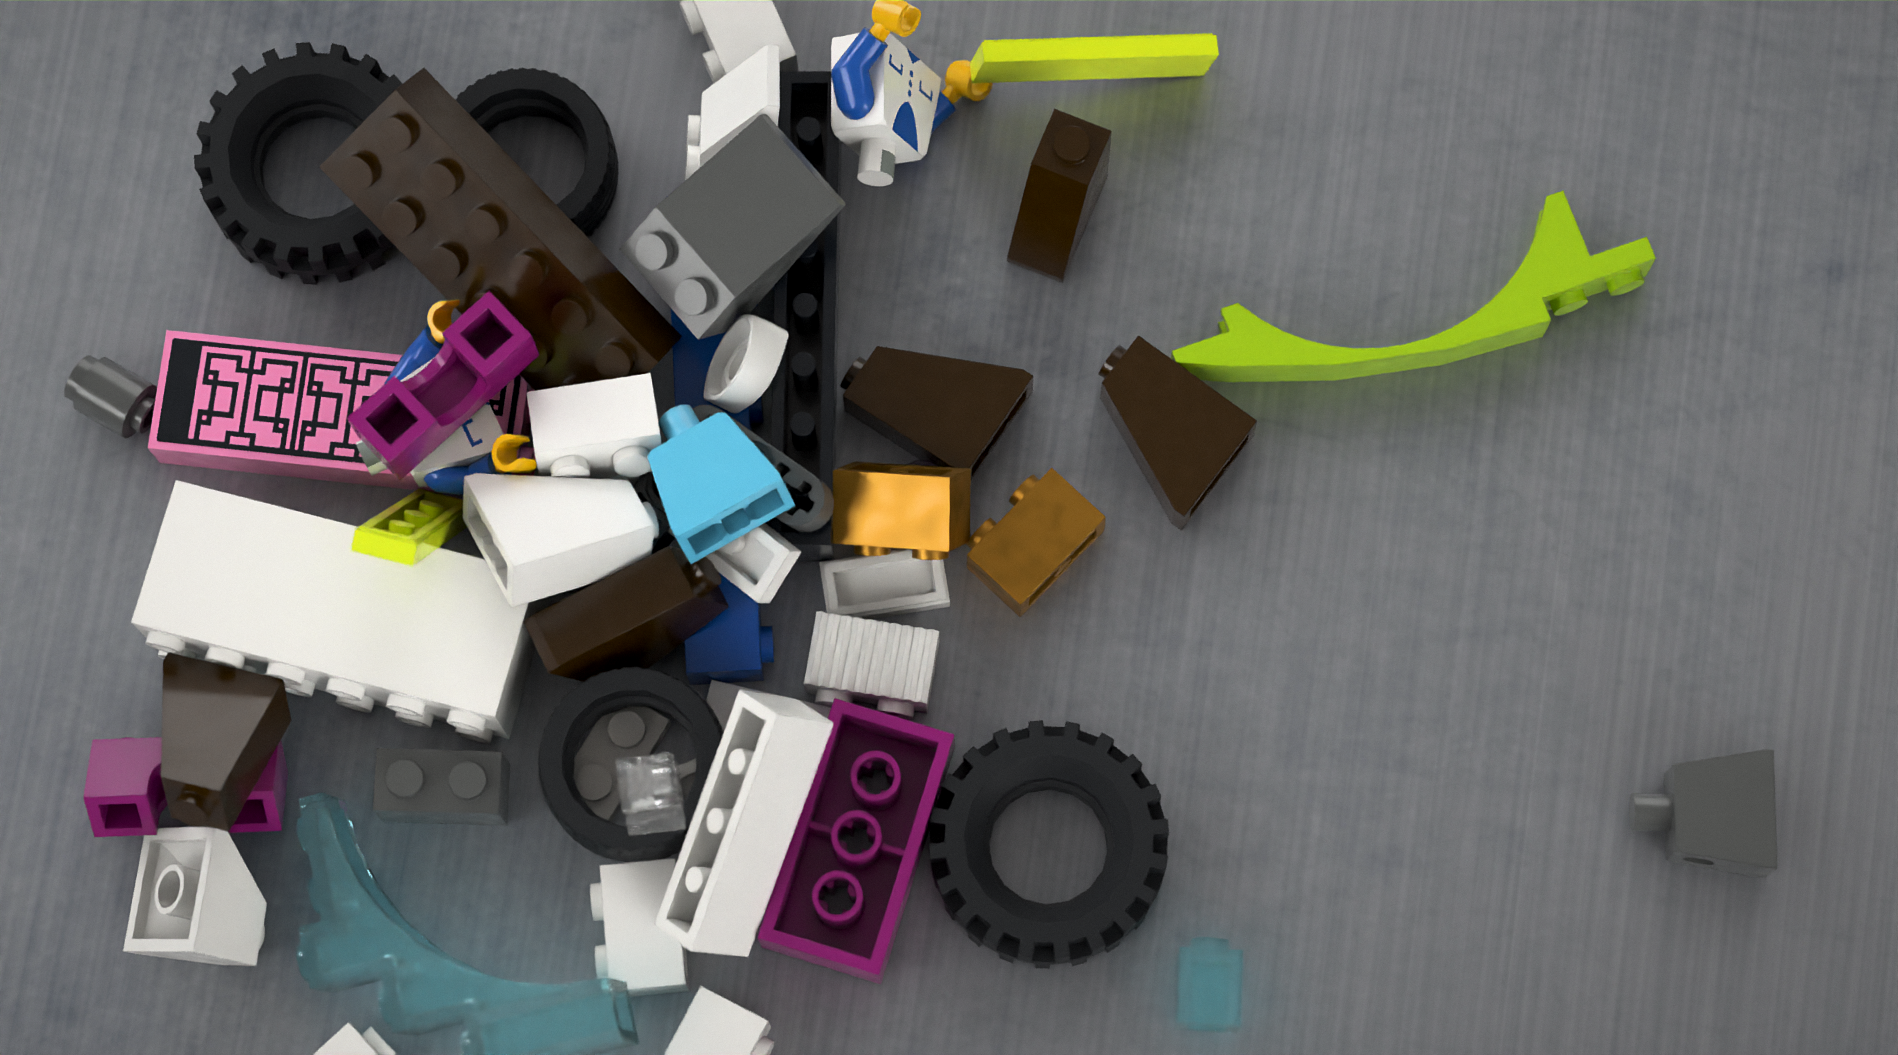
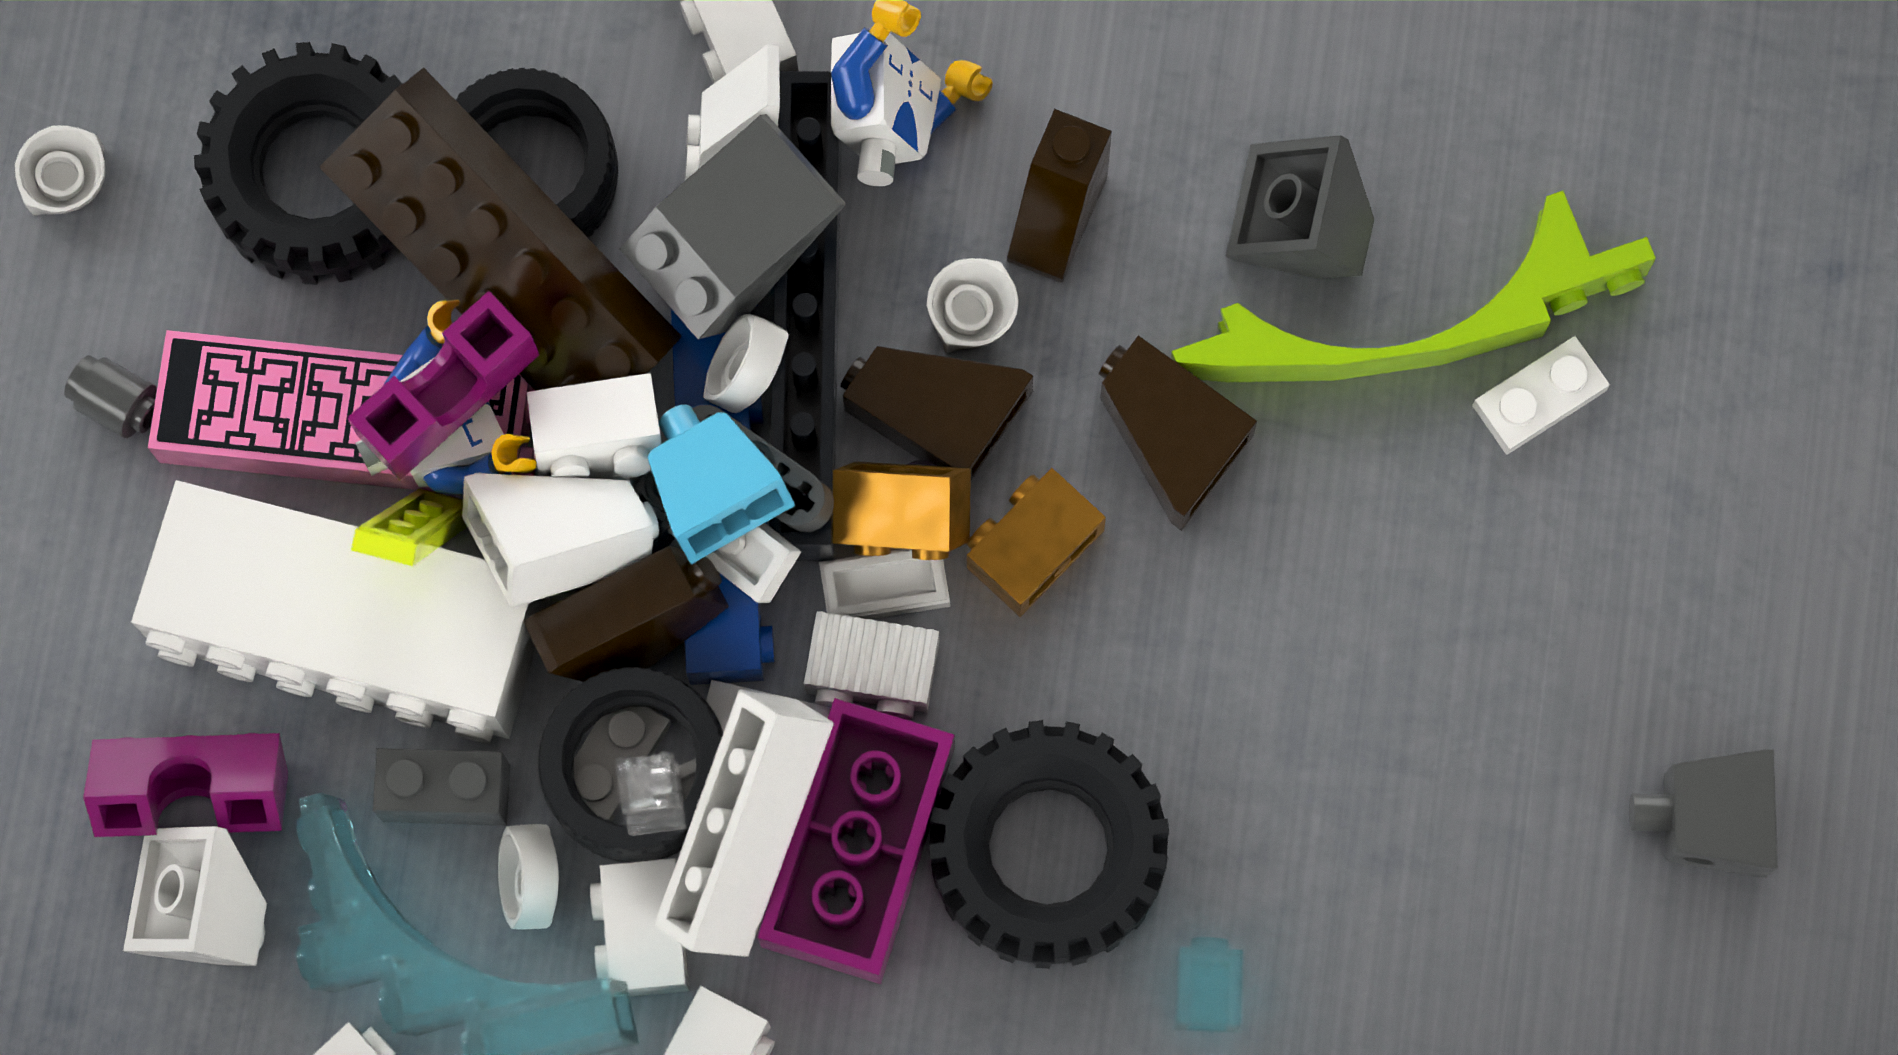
(60, 170): none -> white hat
(216, 737): dark brown slope -> none
(528, 876): none -> white hat
(972, 303): none -> white hat
(1093, 58): neon yellow tile -> none
(1302, 209): none -> dark grey slope
(1540, 395): none -> white plate

